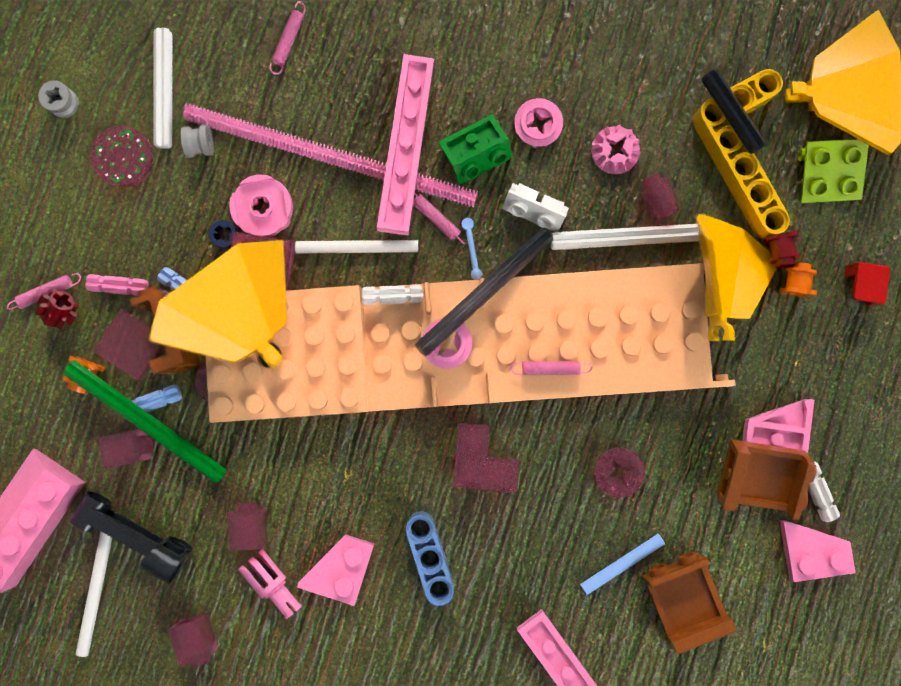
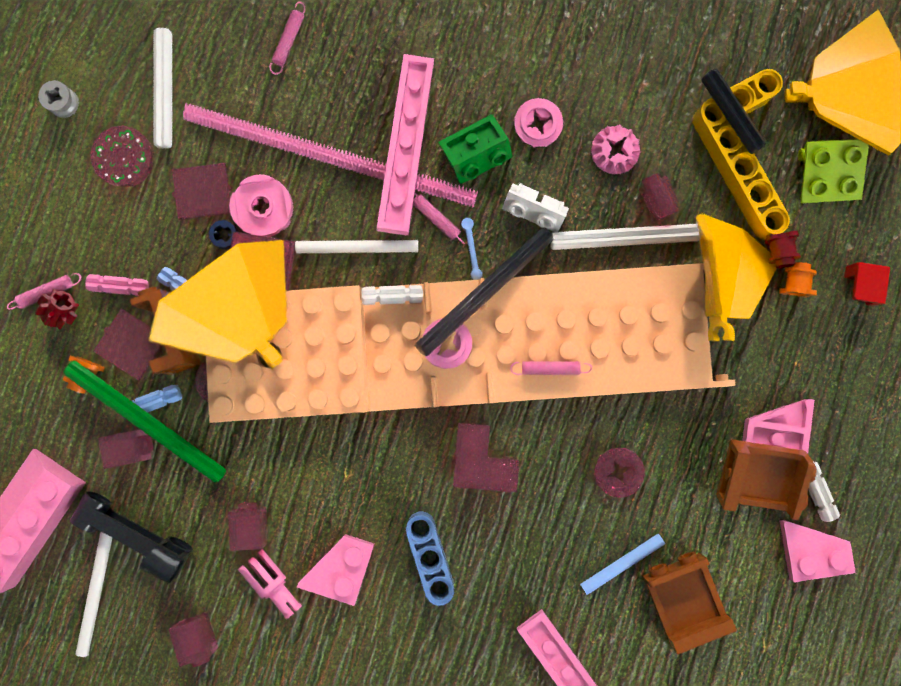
(197, 141): light grey wheel -> none
(201, 191): none -> clear pink piece

